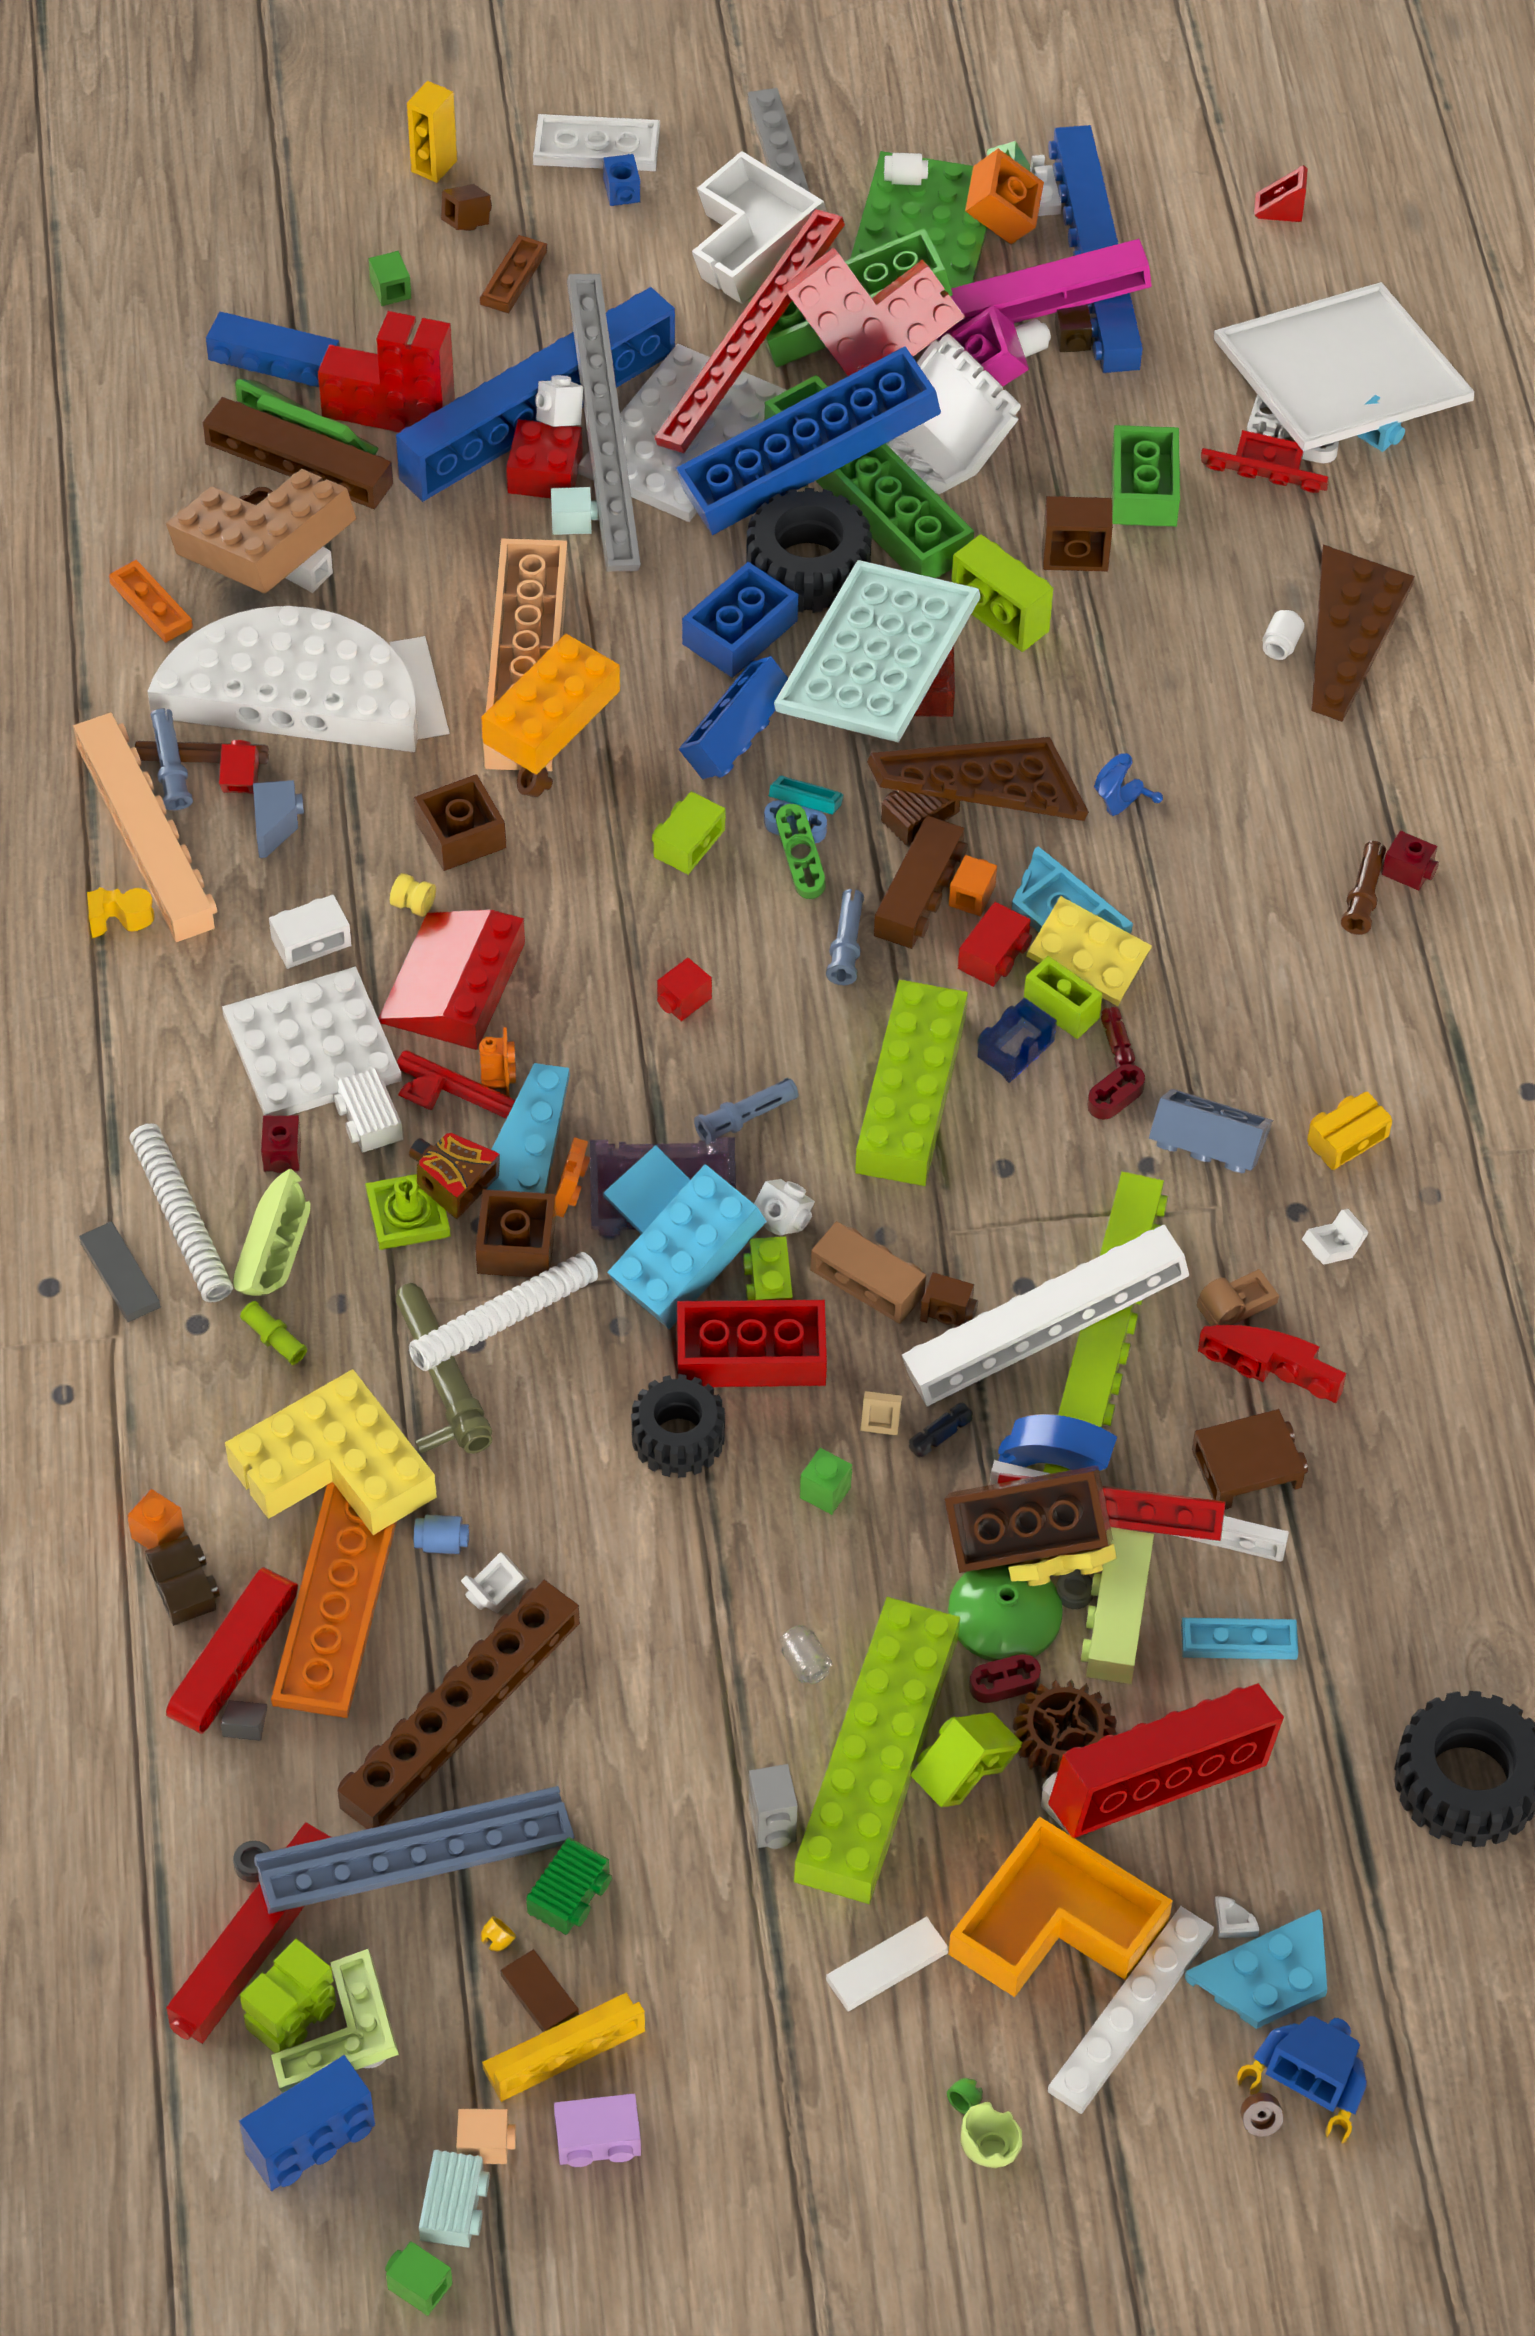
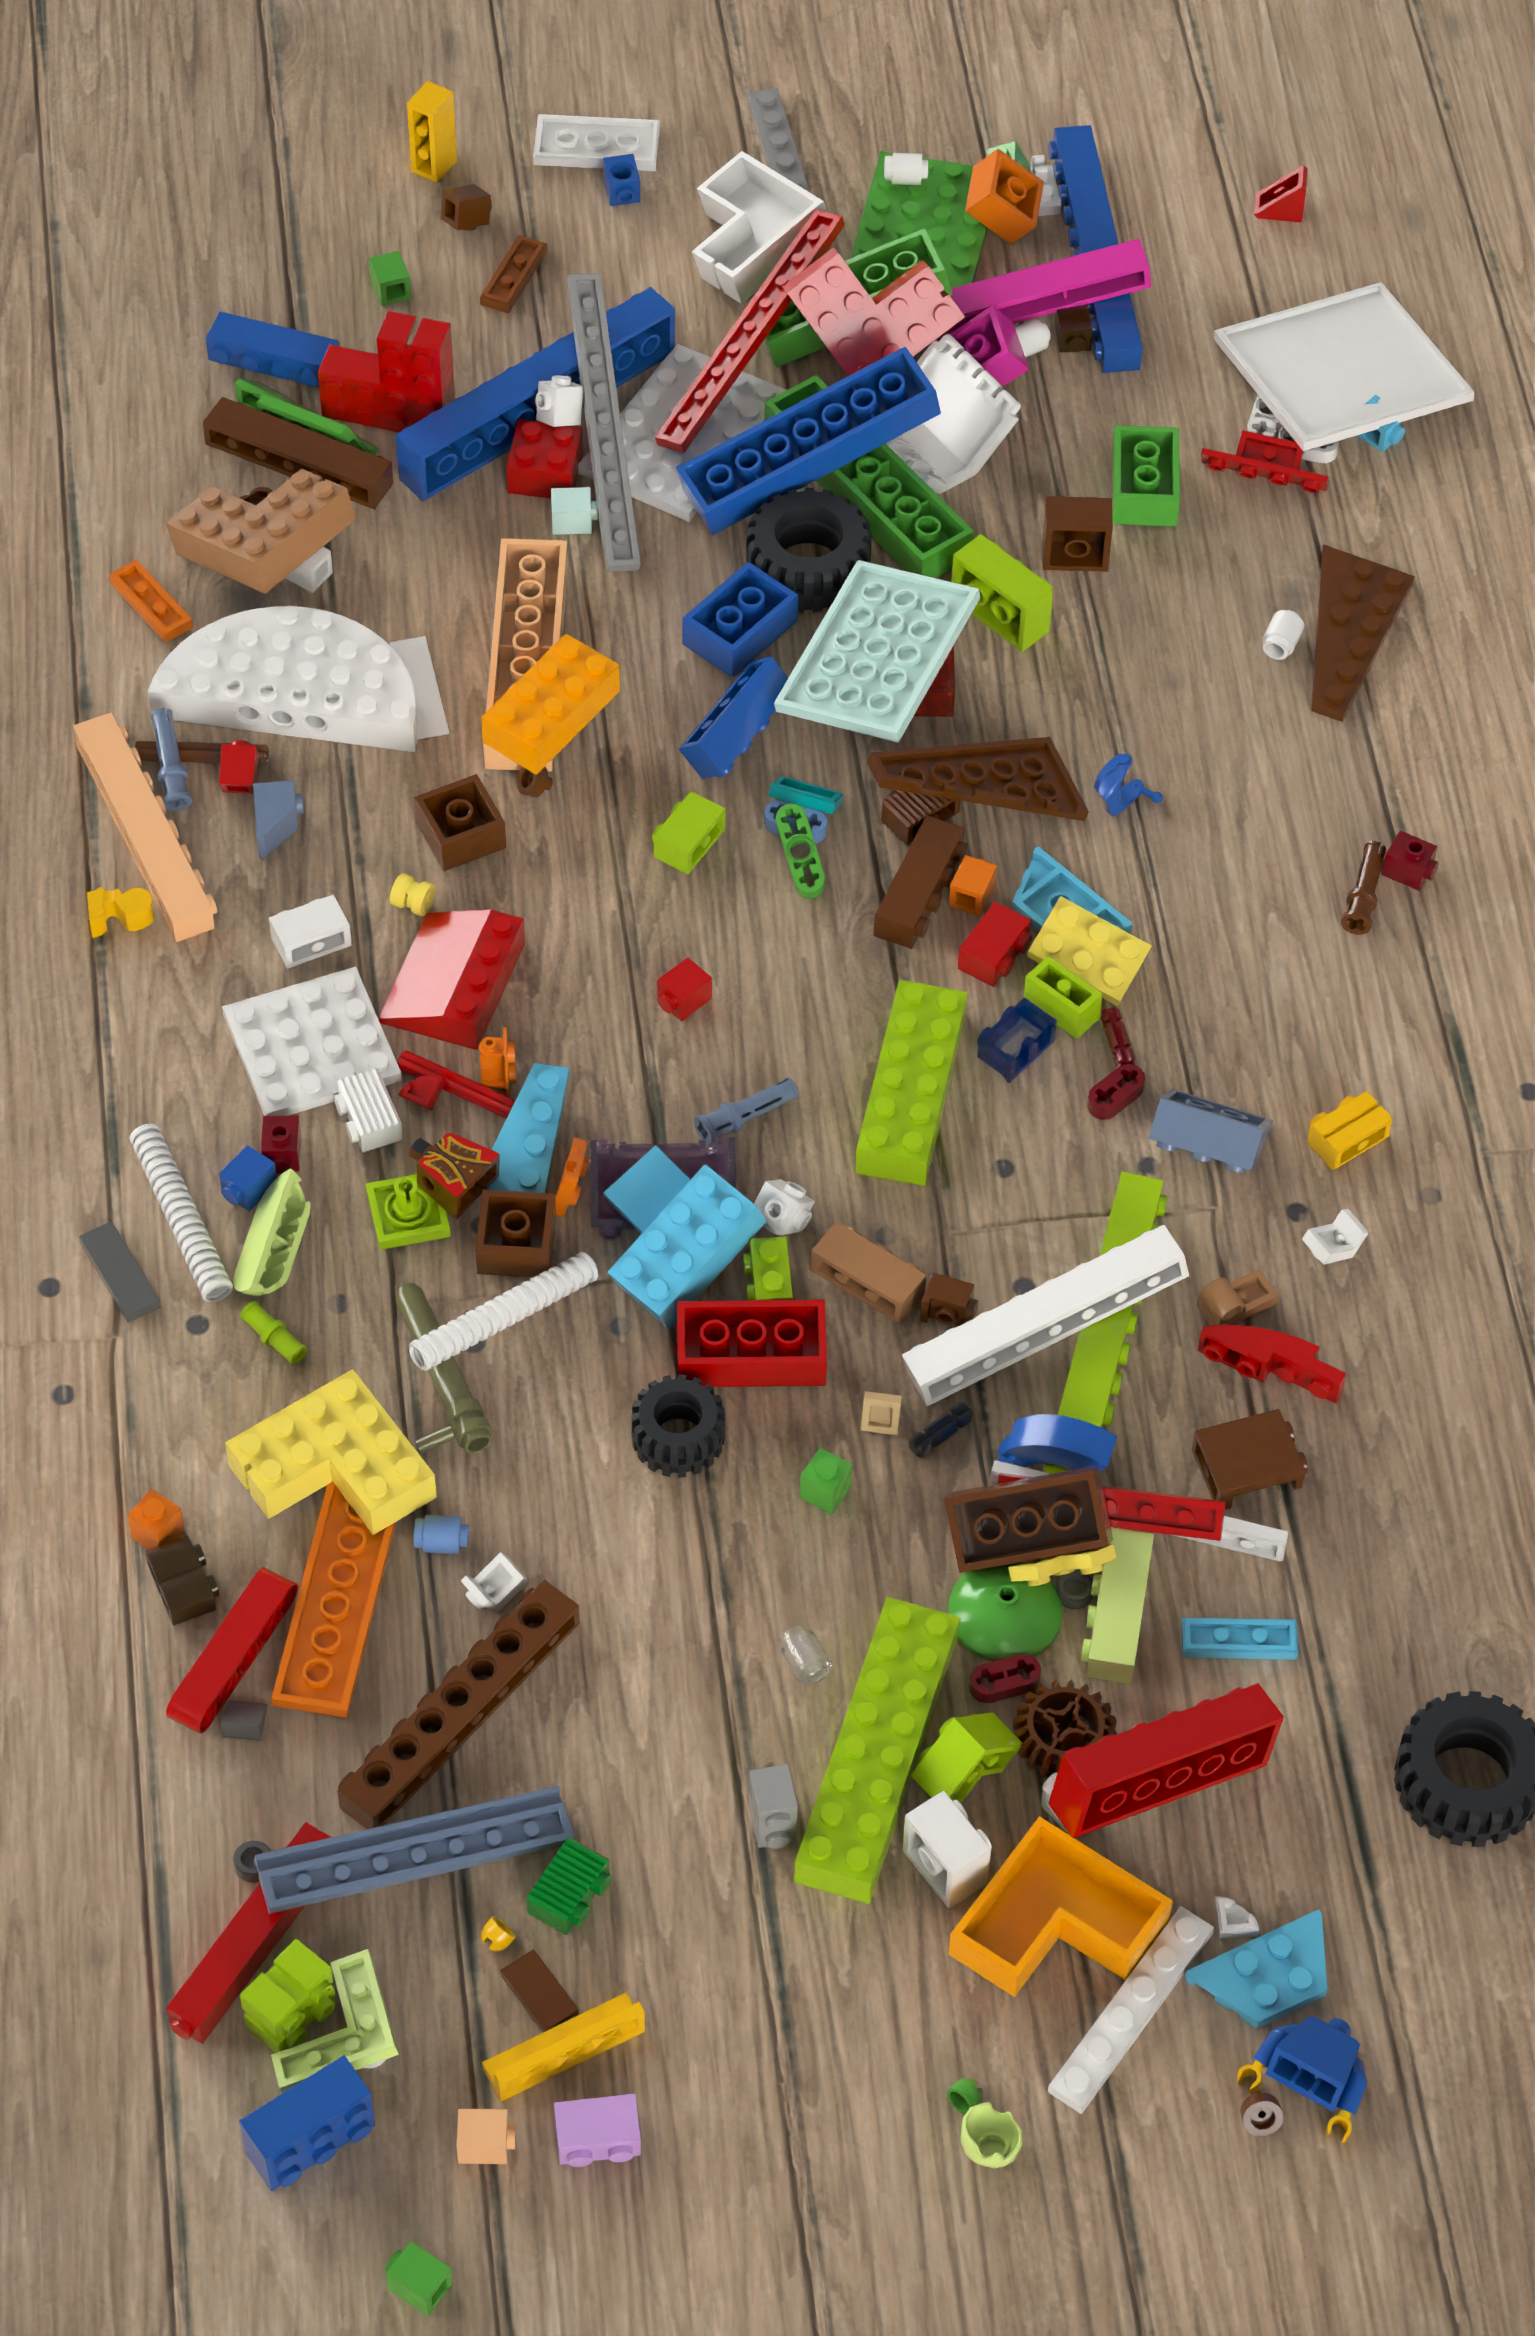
(247, 1178): none -> blue brick
(452, 2199): light aqua brick -> none
(845, 948): sand blue pin -> none
(887, 1964): white tile -> none
(947, 1848): none -> white brick

